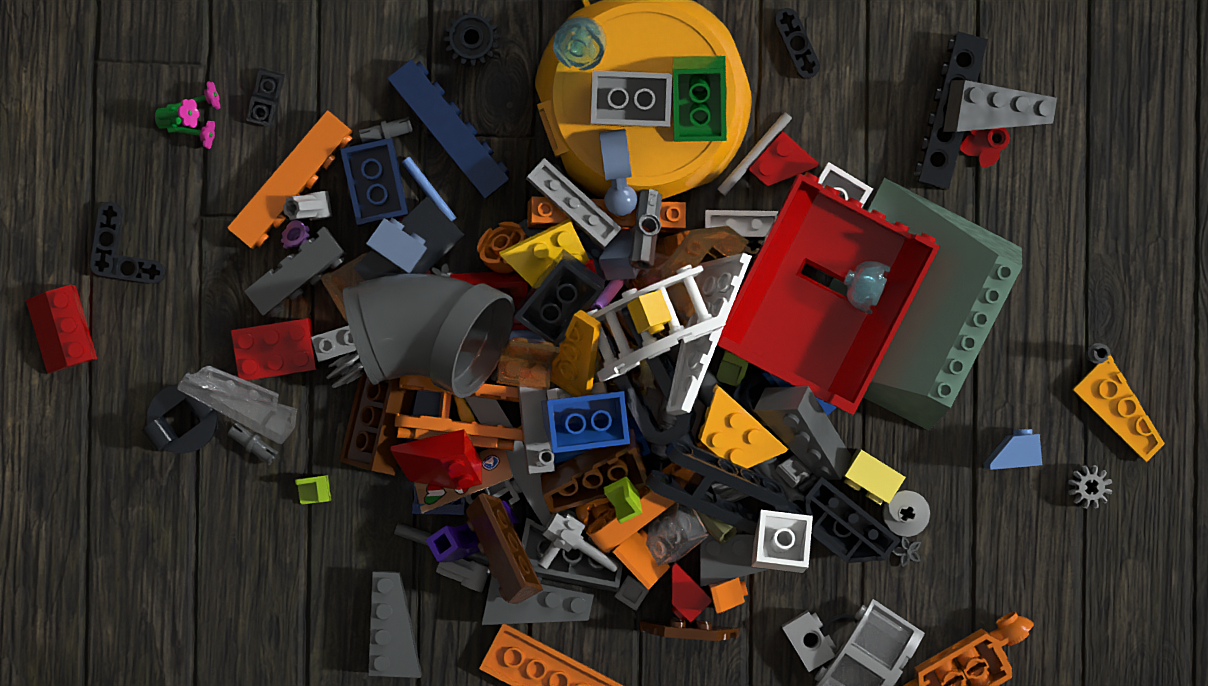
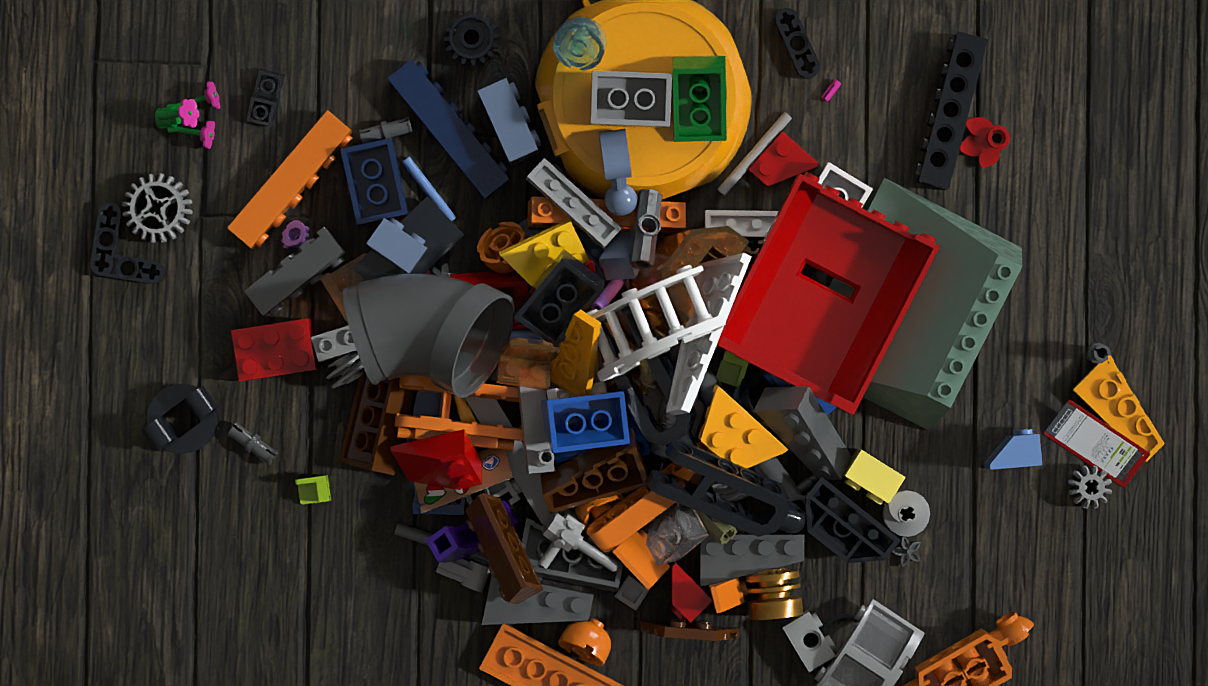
(61, 328): red slope -> none
(168, 203): none -> light grey gear
(241, 401): clear wedge -> none
(311, 206): light grey piece -> none
(391, 633): dark grey wedge -> none
(510, 121): none -> sand blue brick
(587, 640): none -> orange cylinder
(624, 498): lime panel -> none
(649, 312): yellow brick -> none
(774, 594): none -> pearl gold wheel
(782, 541): white slope -> none
(793, 471): light grey tile -> none
(831, 90): none -> dark pink piece
(866, 285): clear light blue cylinder -> none
(991, 107): dark grey wedge -> none
(1096, 443): none -> sticker

